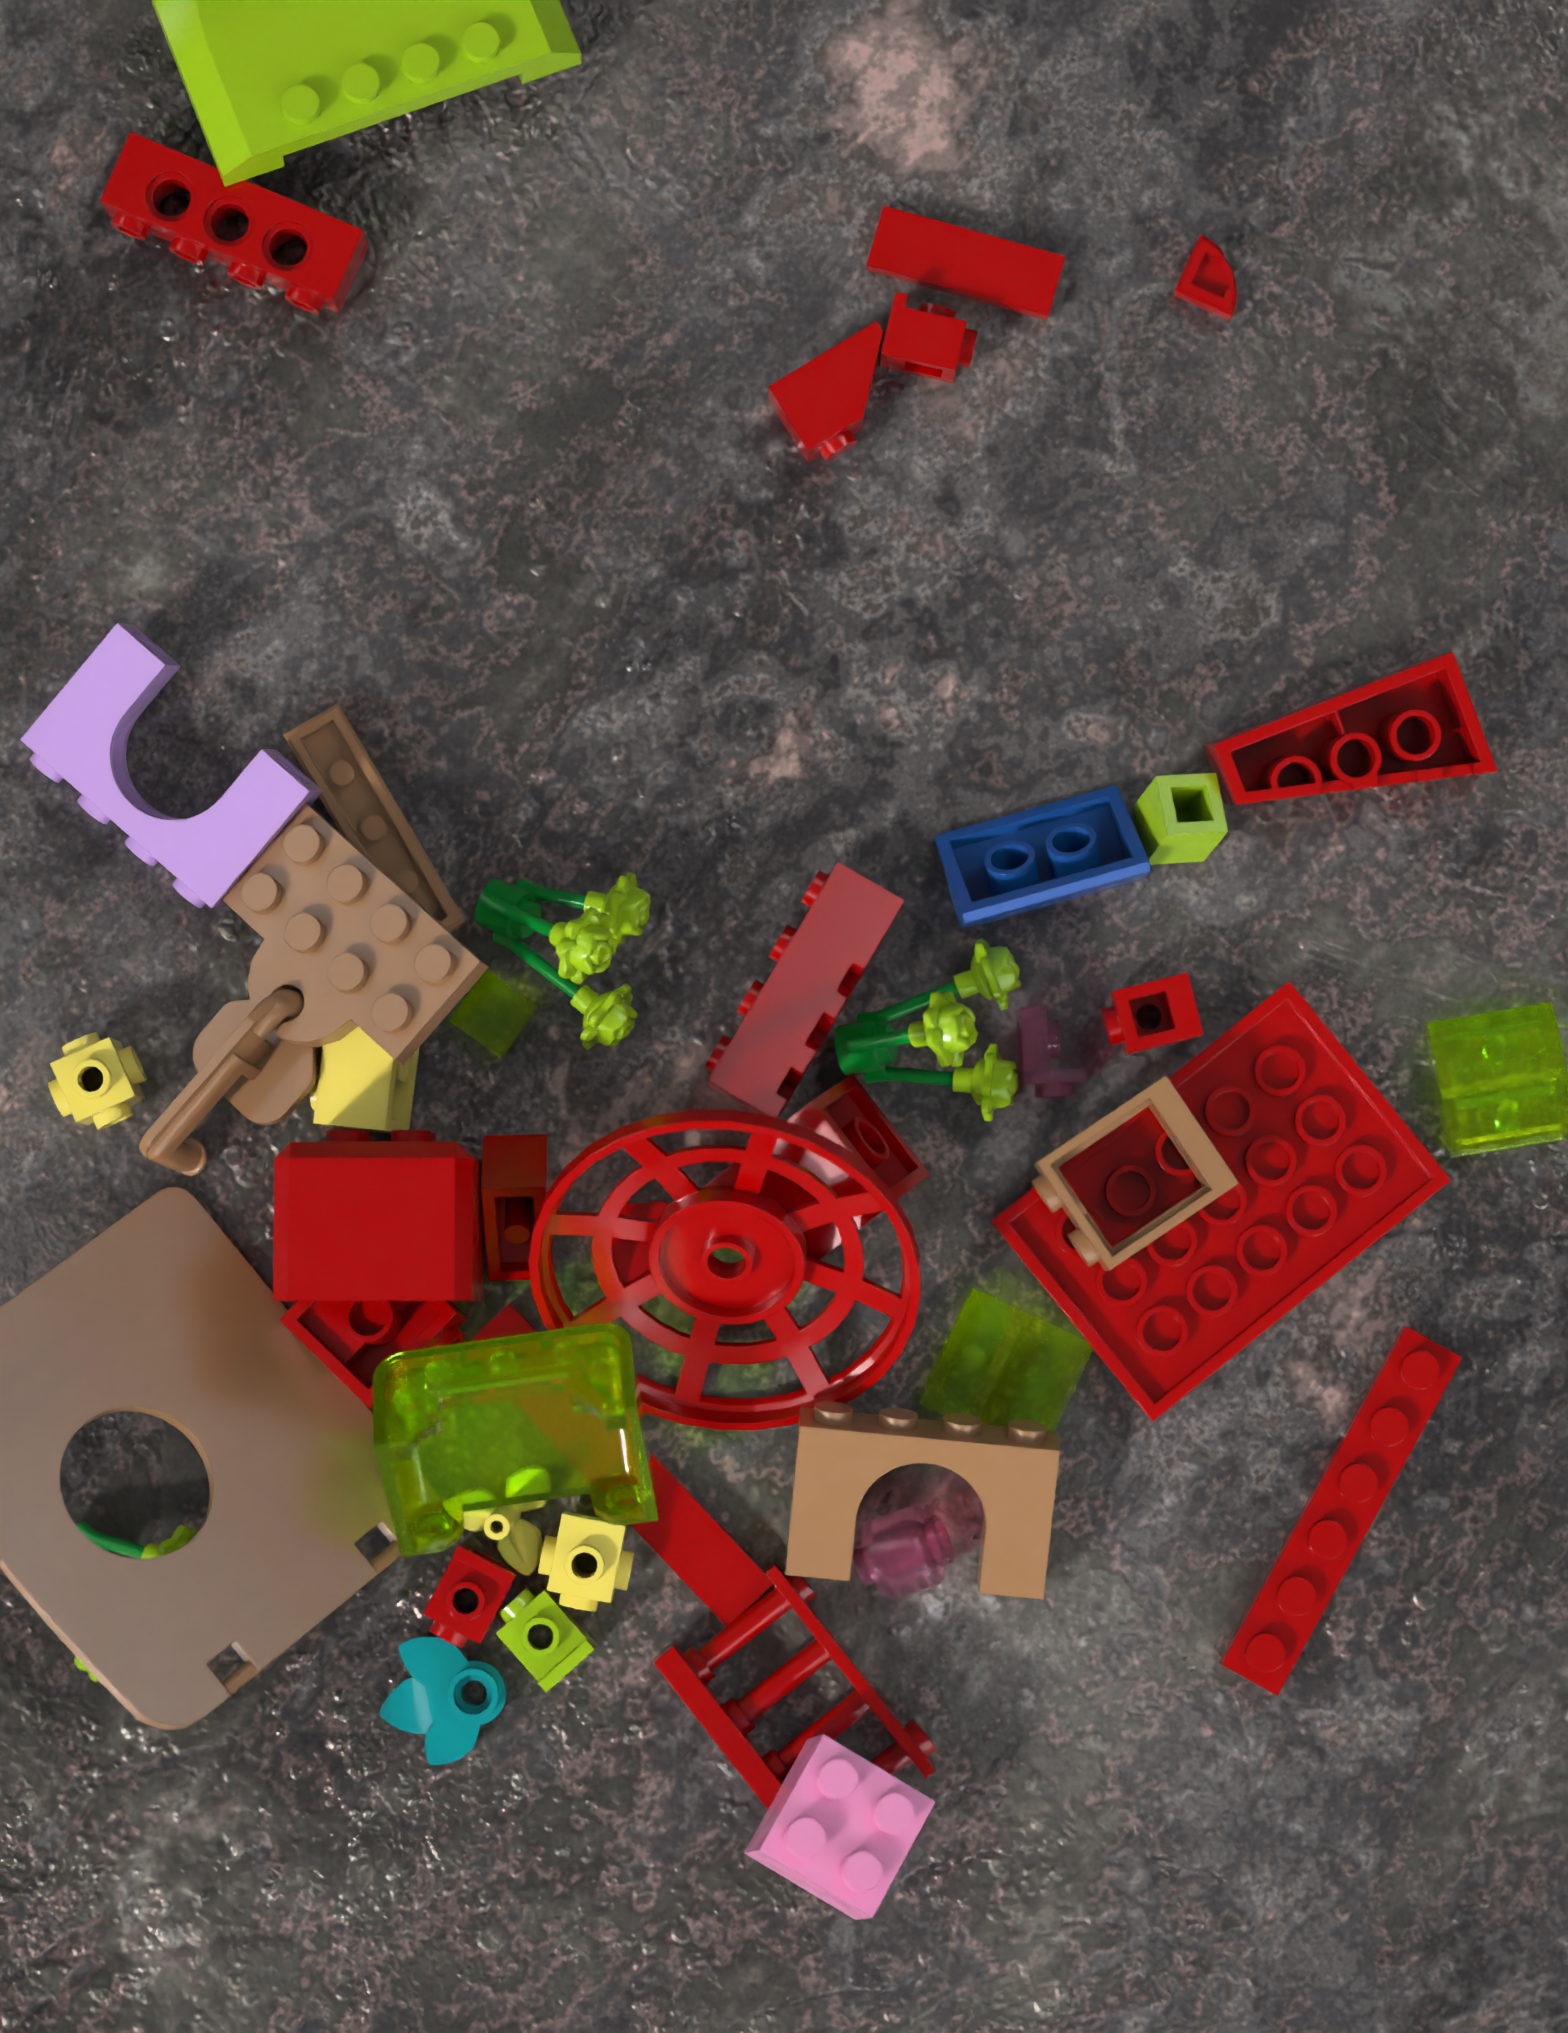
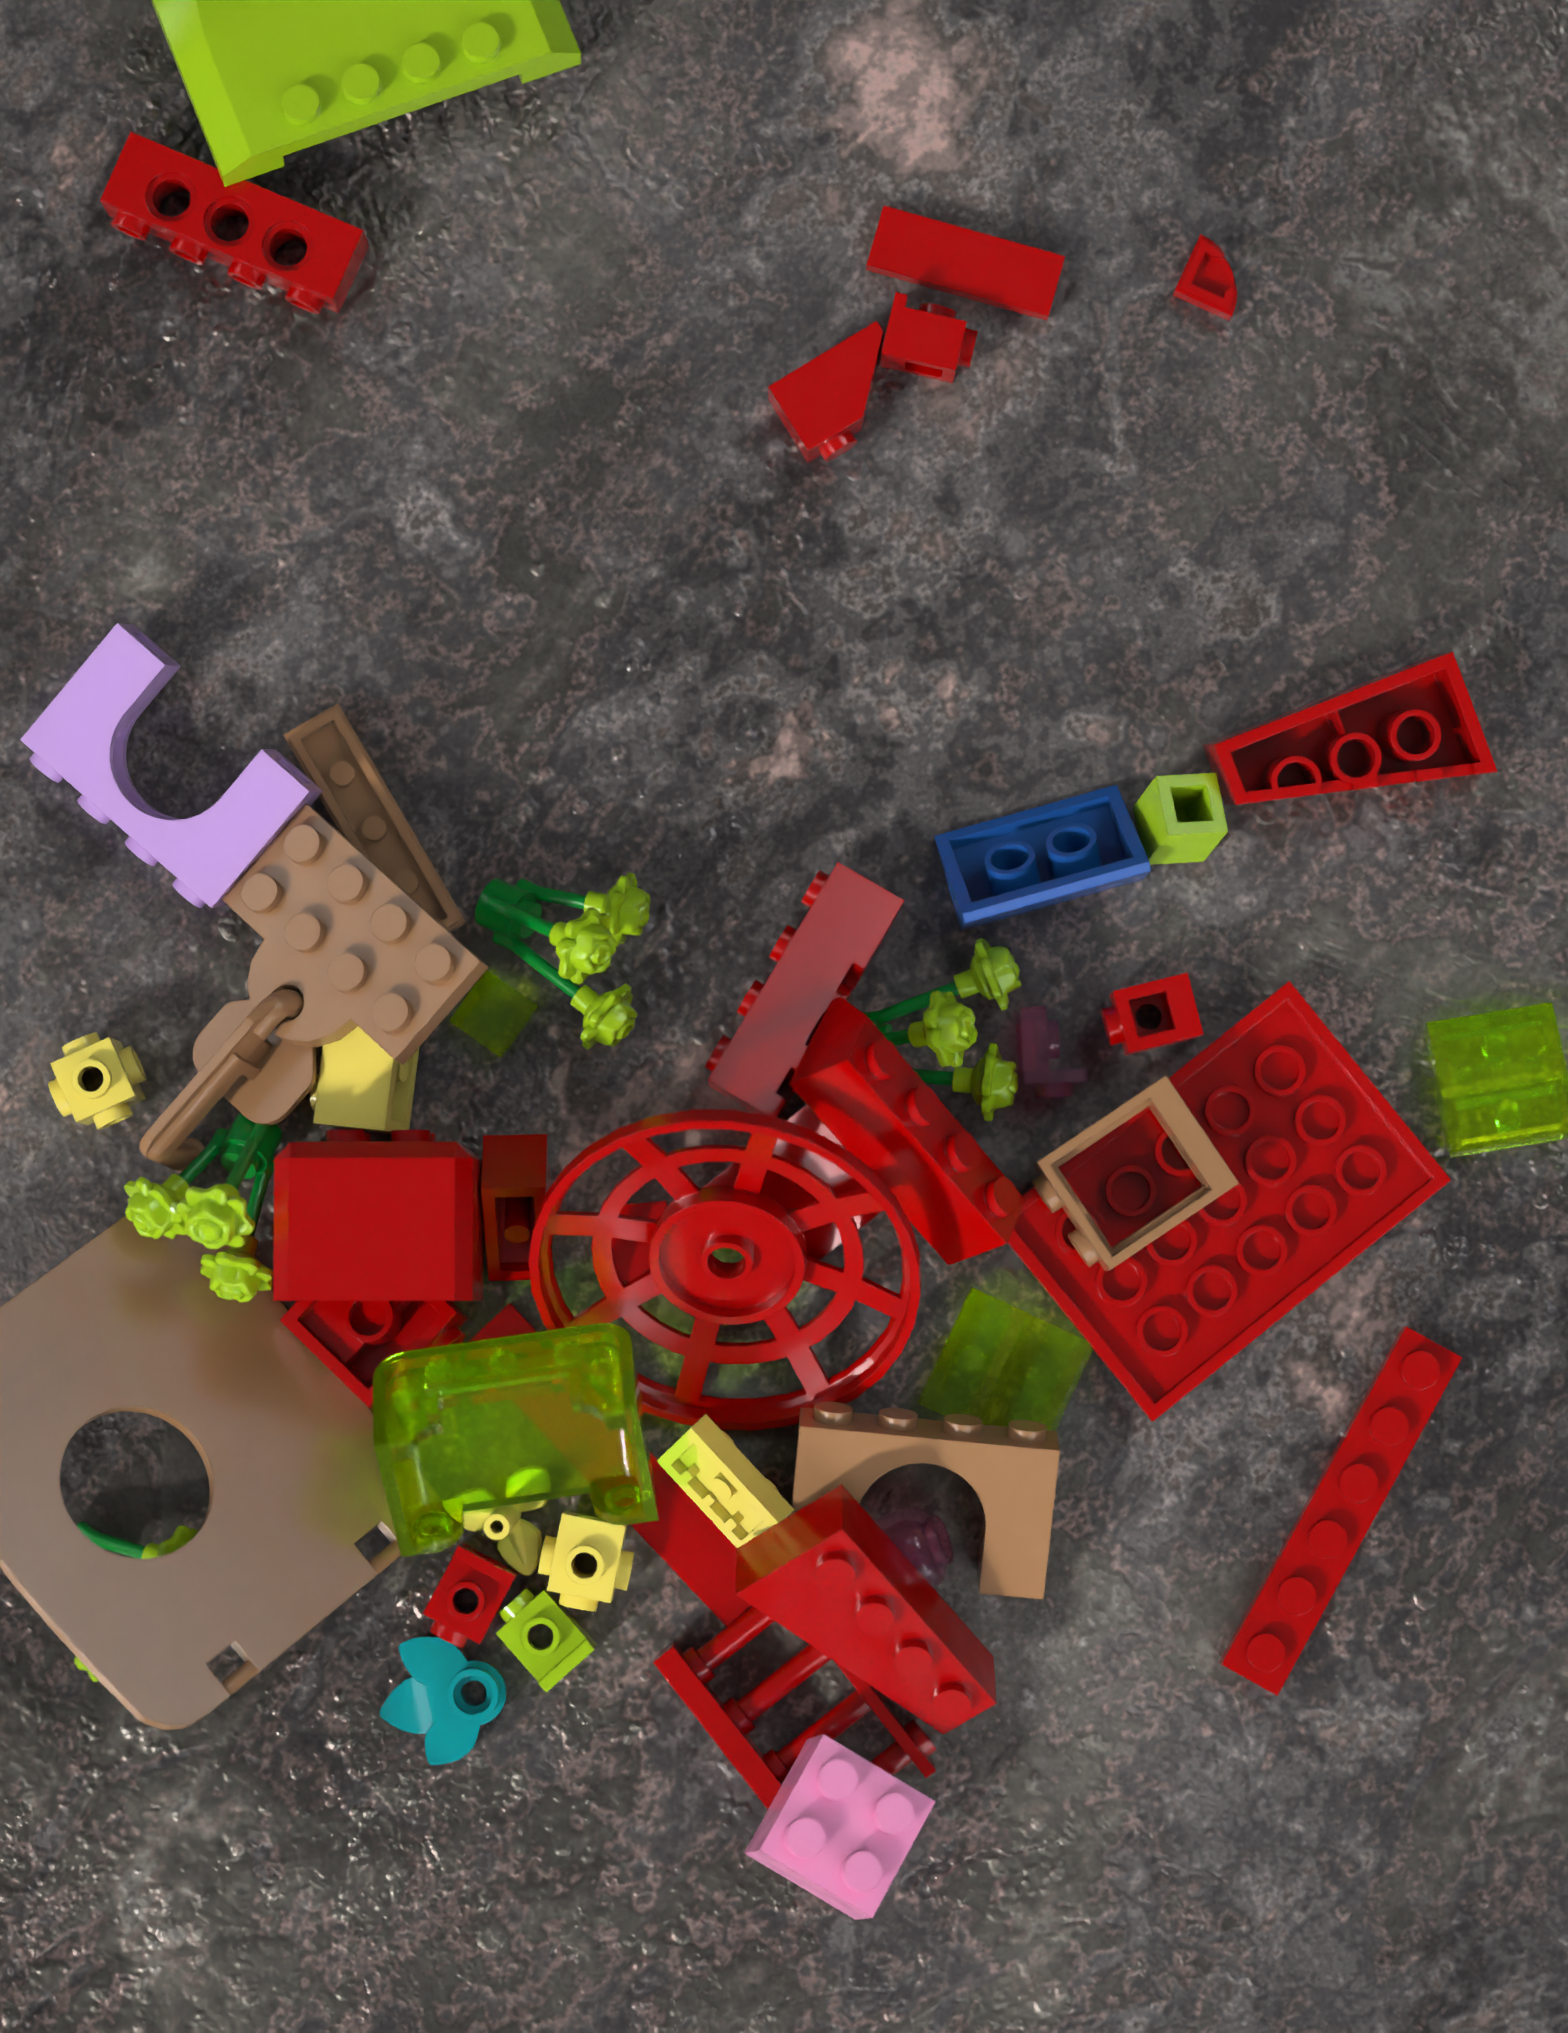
(217, 1213): none -> lime plant
(724, 1483): none -> light yellow bracket
(867, 1608): none -> red wedge
(905, 1136): none -> red slope

